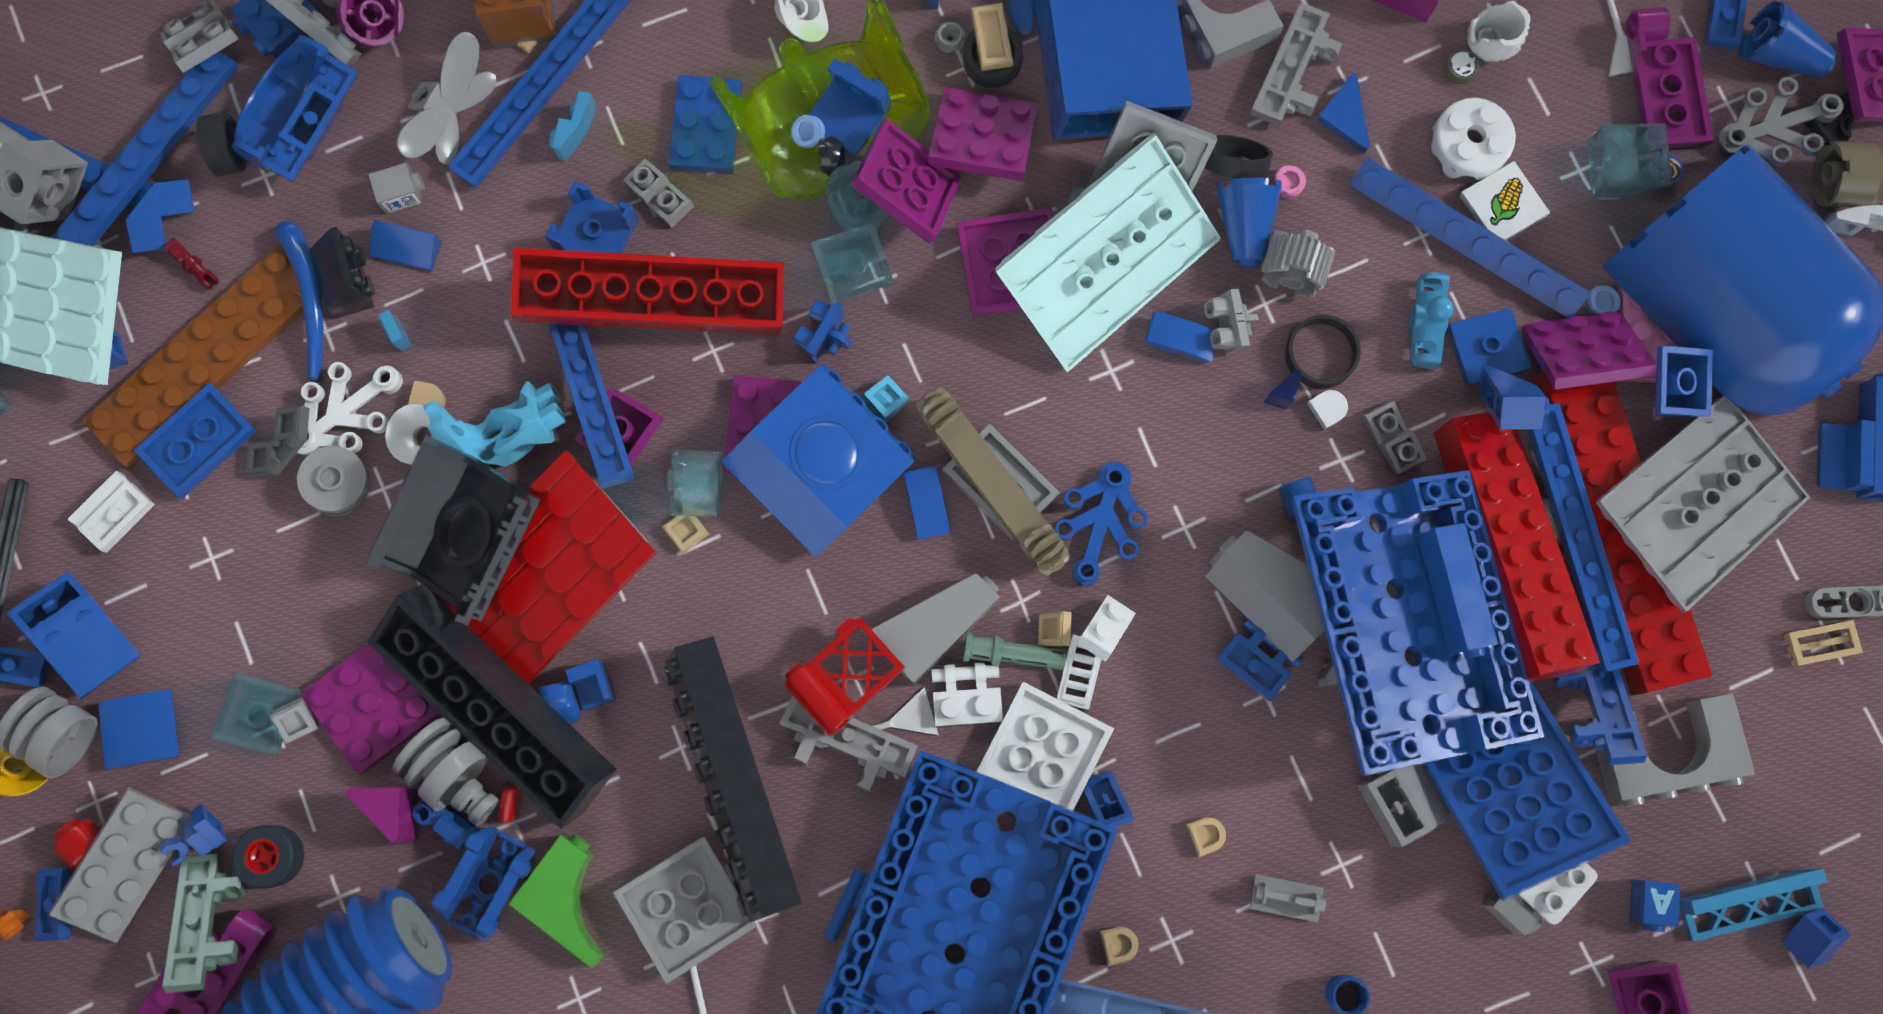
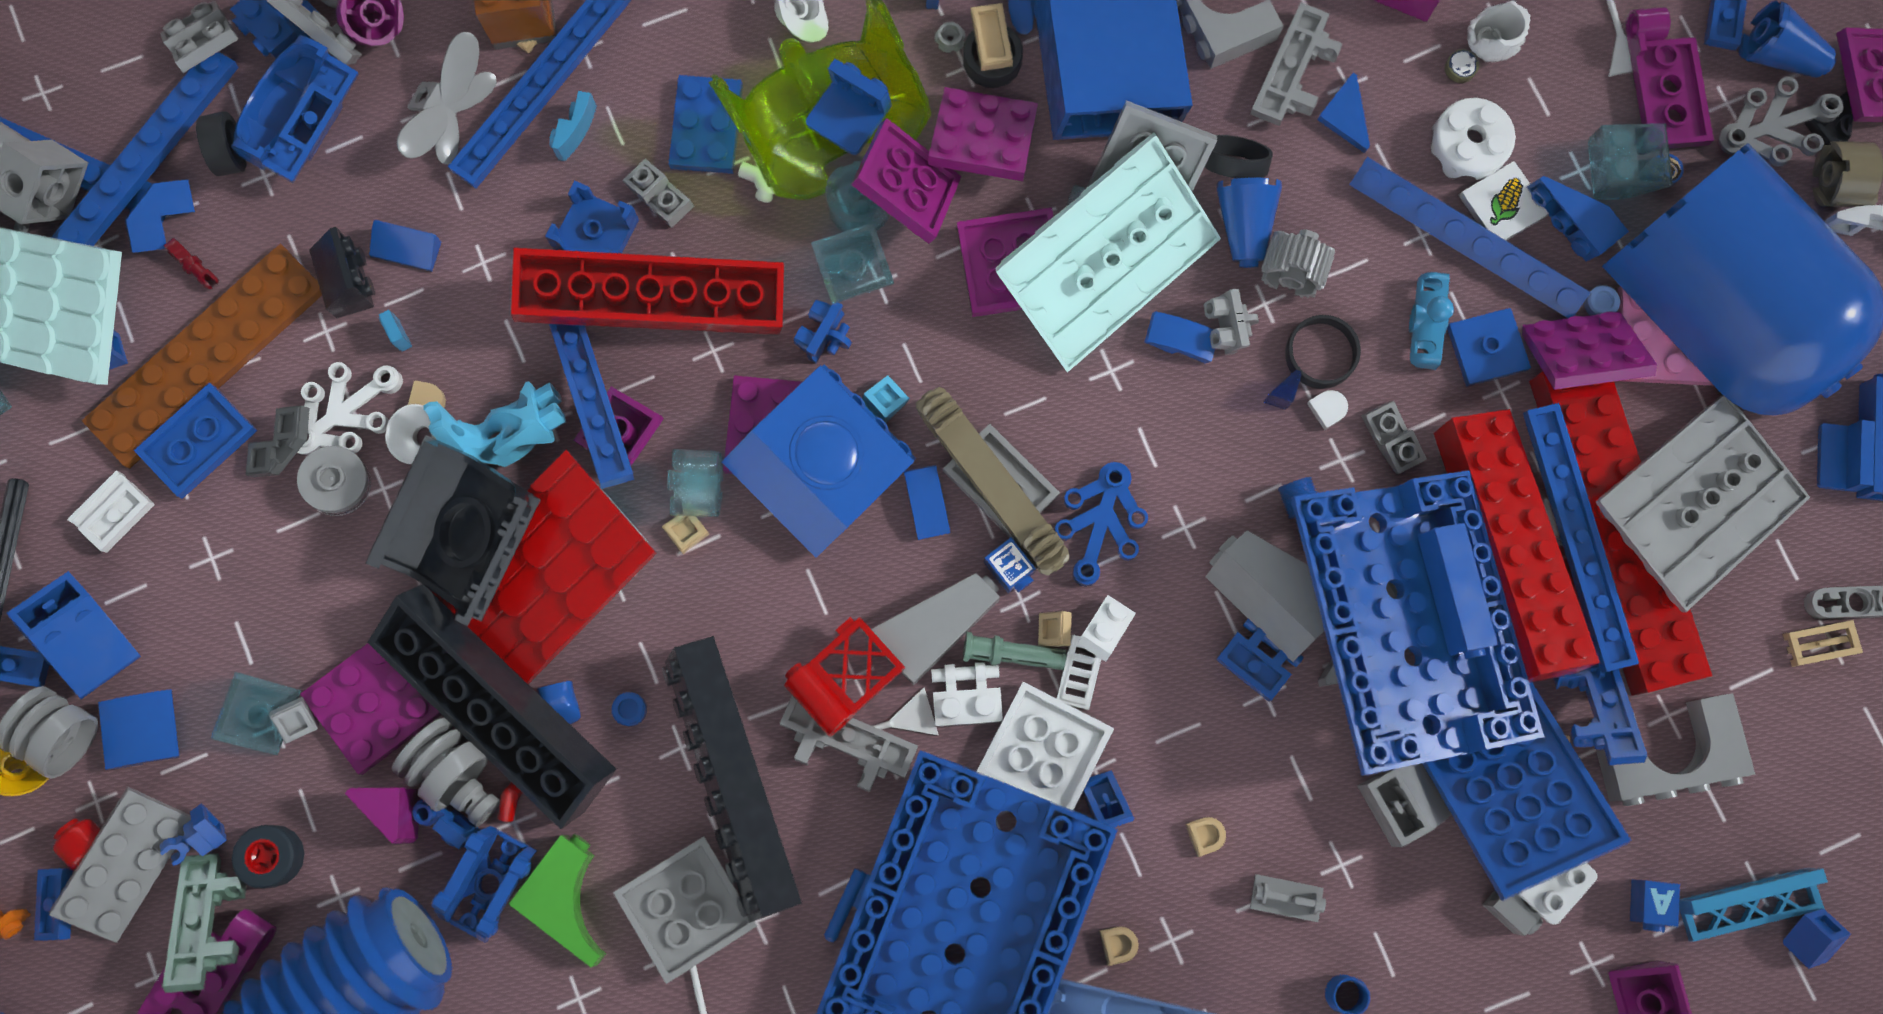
(297, 249): blue animal -> none
(397, 188): light grey brick -> none
(592, 684): blue panel -> none
(629, 709): none -> blue tile
(753, 174): none -> white arm
(808, 131): light blue tile -> none
(832, 154): black plate -> none
(1010, 566): none -> brick
(1292, 181): bright pink tile -> none
(1512, 400): blue slope -> none
(1583, 220): none -> blue slope
(1683, 382): blue slope -> none

